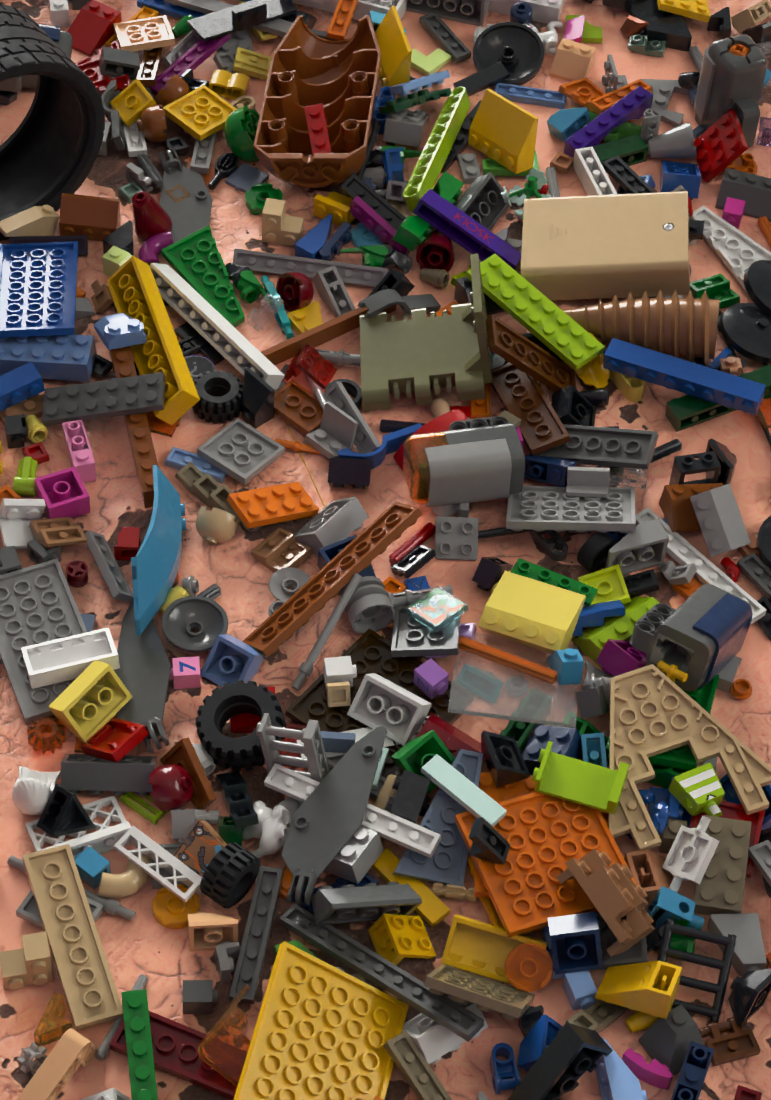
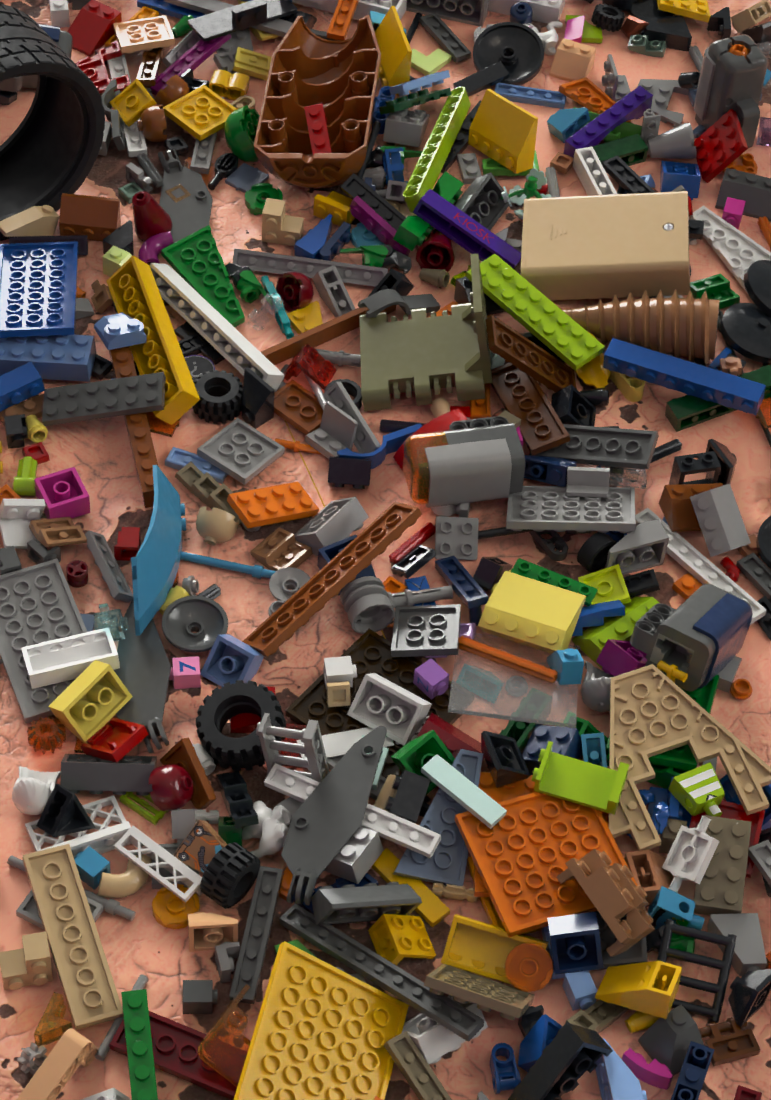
(79, 450): bright pink slope -> none
(112, 619): none -> clear light blue brick
(119, 63): dark grey brick -> none
(256, 571): none -> dark azure bar
(306, 668): light grey bar -> none
(337, 741): sand blue tile -> none
(413, 27): none -> black bar
(437, 609): tile -> none
(463, 585): none -> dark blue piece
(487, 842): black slope -> none
(591, 700): dark grey brick -> none
(604, 102): orange tile -> none
(608, 17): none -> black tyre
(679, 574): light grey slope -> none

